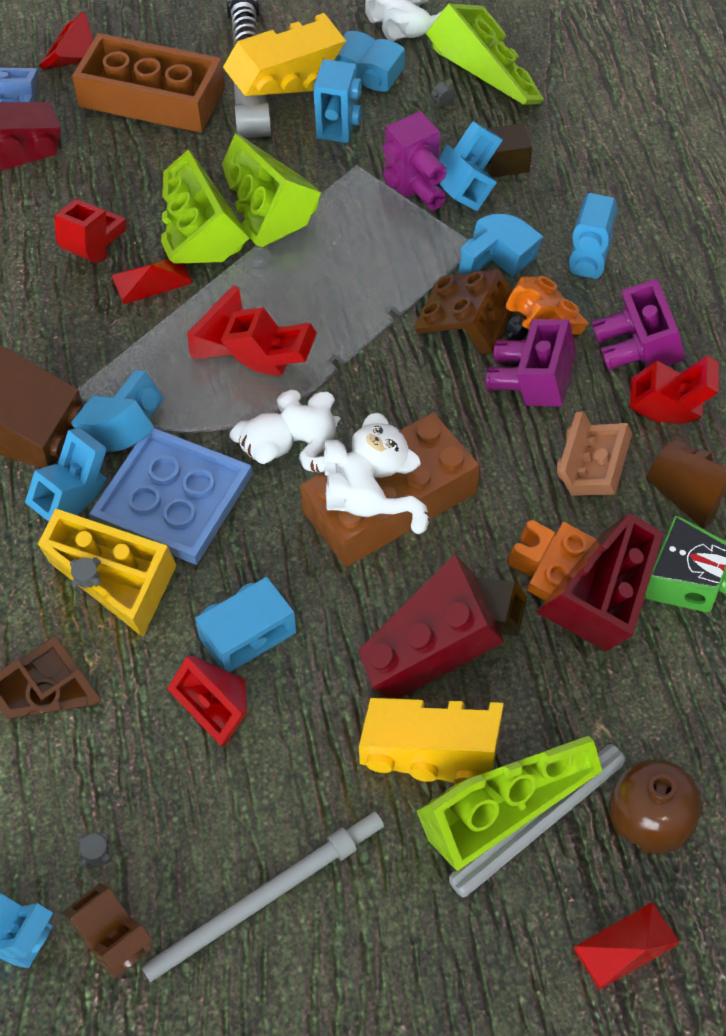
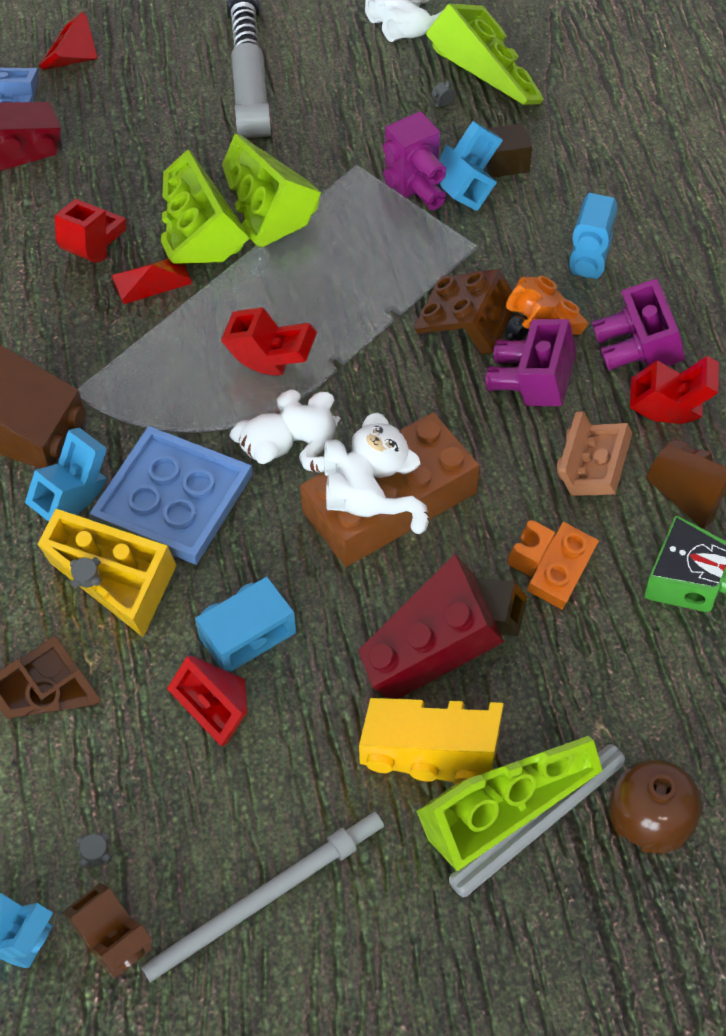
(124, 418): dark azure brick -> none
(149, 82): dark orange brick -> none
(206, 334): red slope -> none
(284, 60): yellow wedge -> none
(336, 101): dark azure brick -> none
(377, 61): dark azure brick -> none
(502, 240): dark azure brick -> none
(607, 585): dark red wedge -> none
(626, 945): red slope -> none

